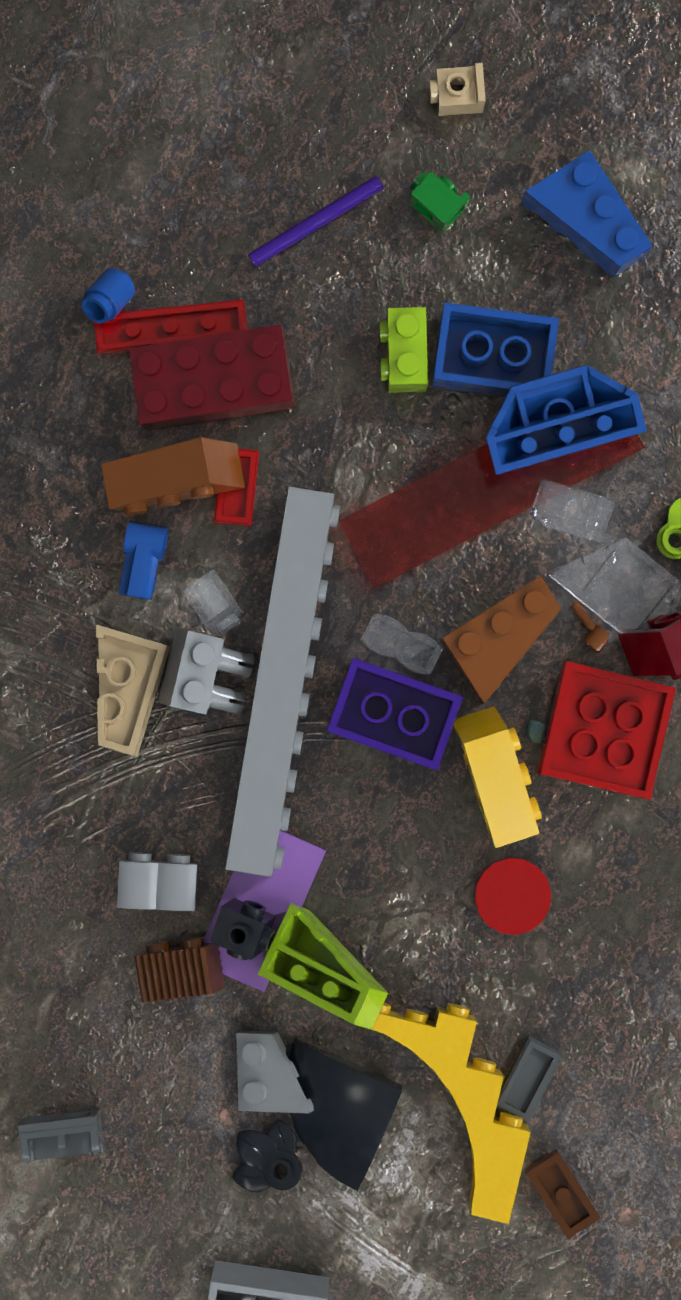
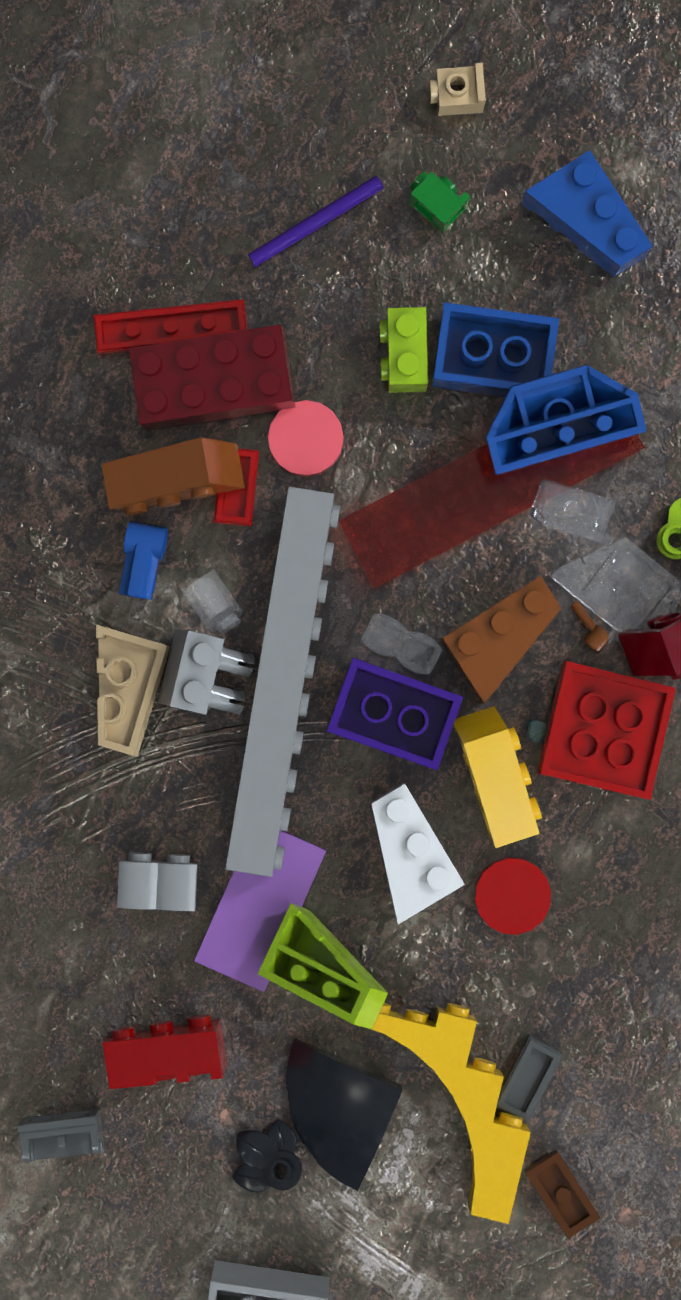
(108, 295): blue brick -> none
(165, 1052): none -> red wedge
(179, 971): reddish brown brick -> none
(243, 929): black brick -> none
(267, 1076): light grey wing -> none
(306, 438): none -> coral tile
(412, 854): none -> white wedge

